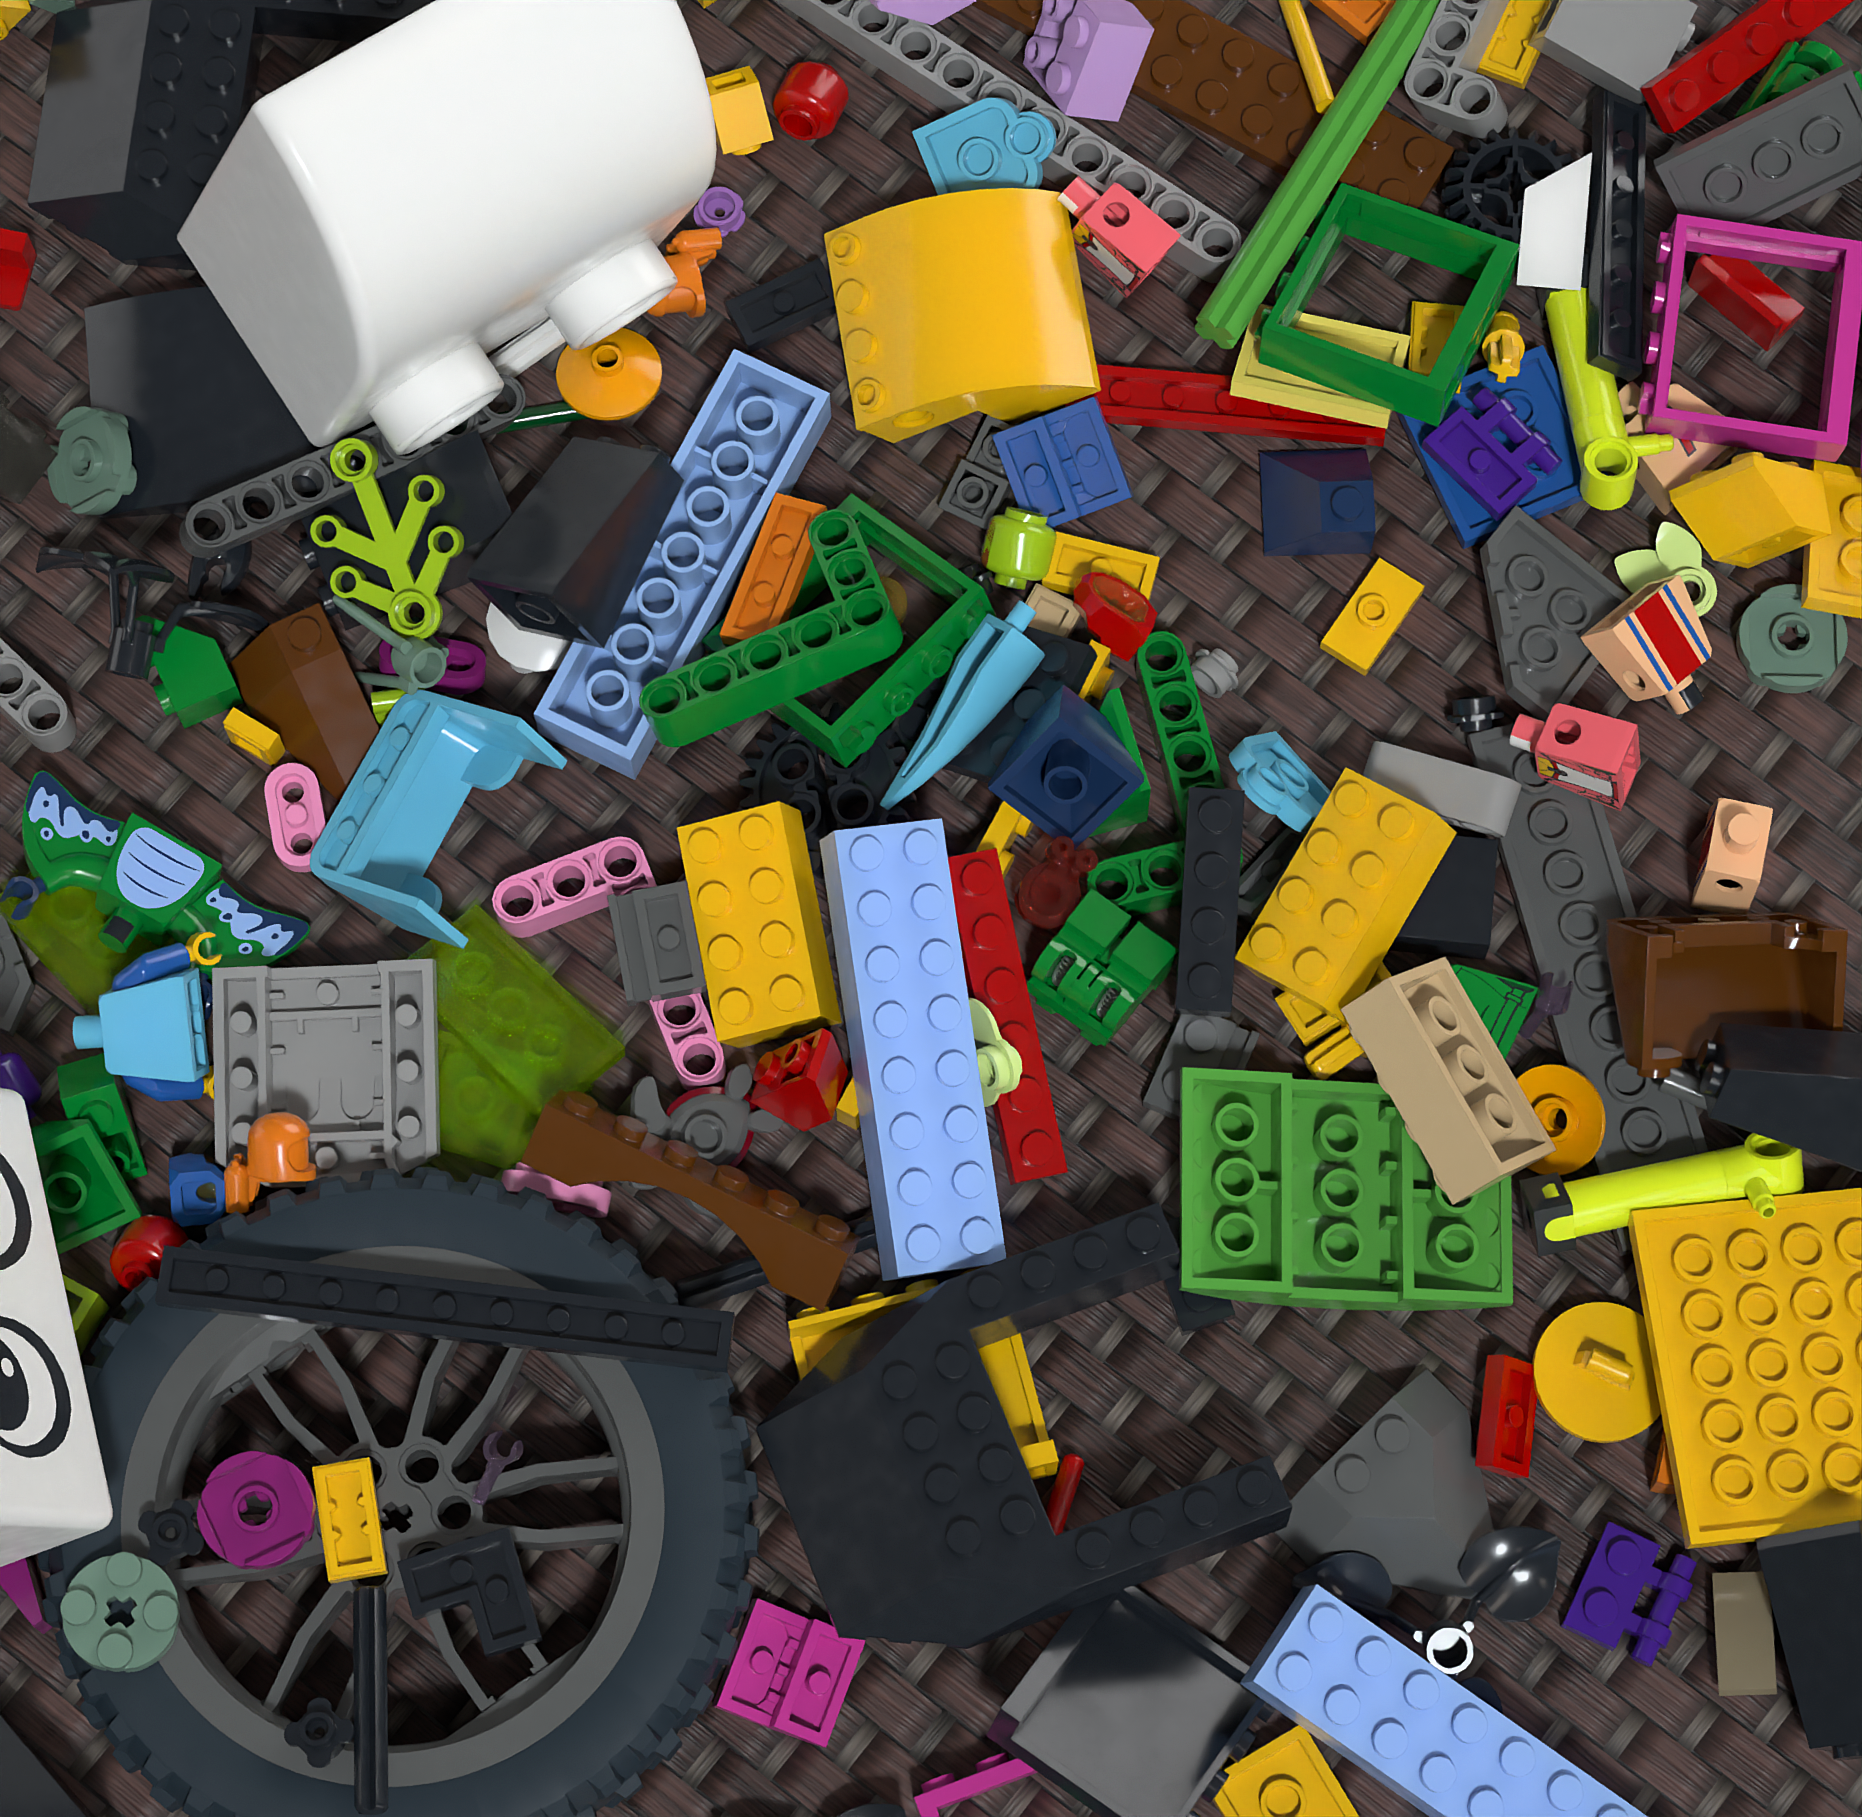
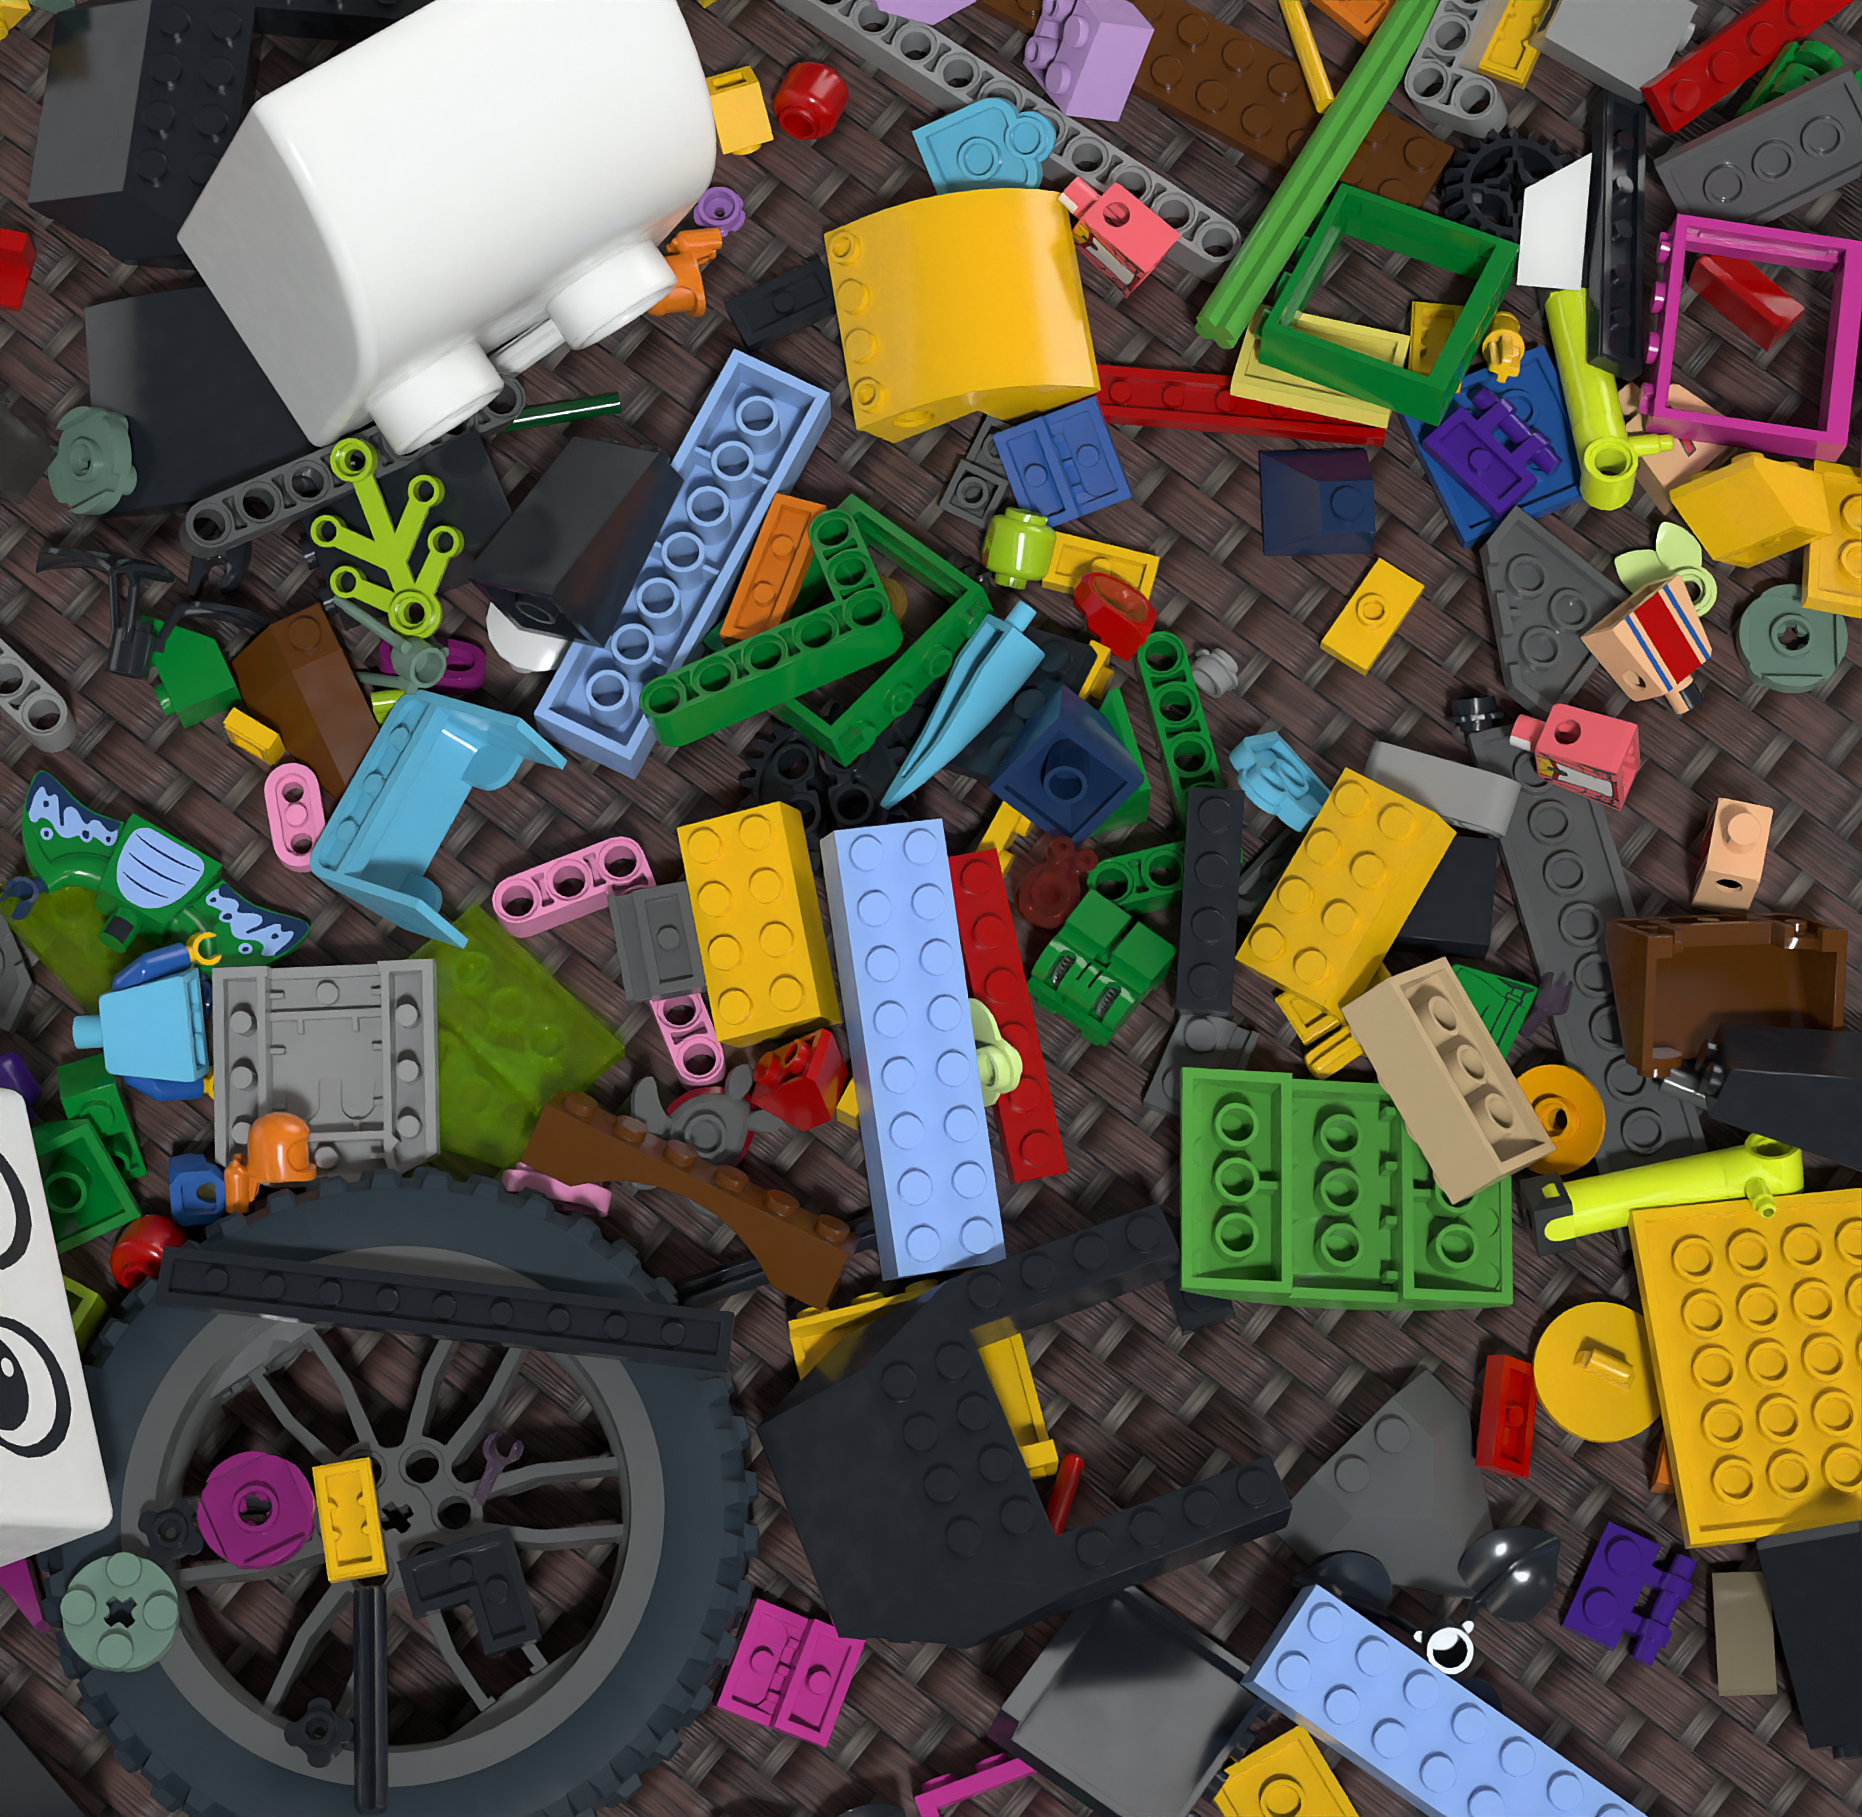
(613, 390): light orange dish -> none
(1054, 612): tan tile -> none

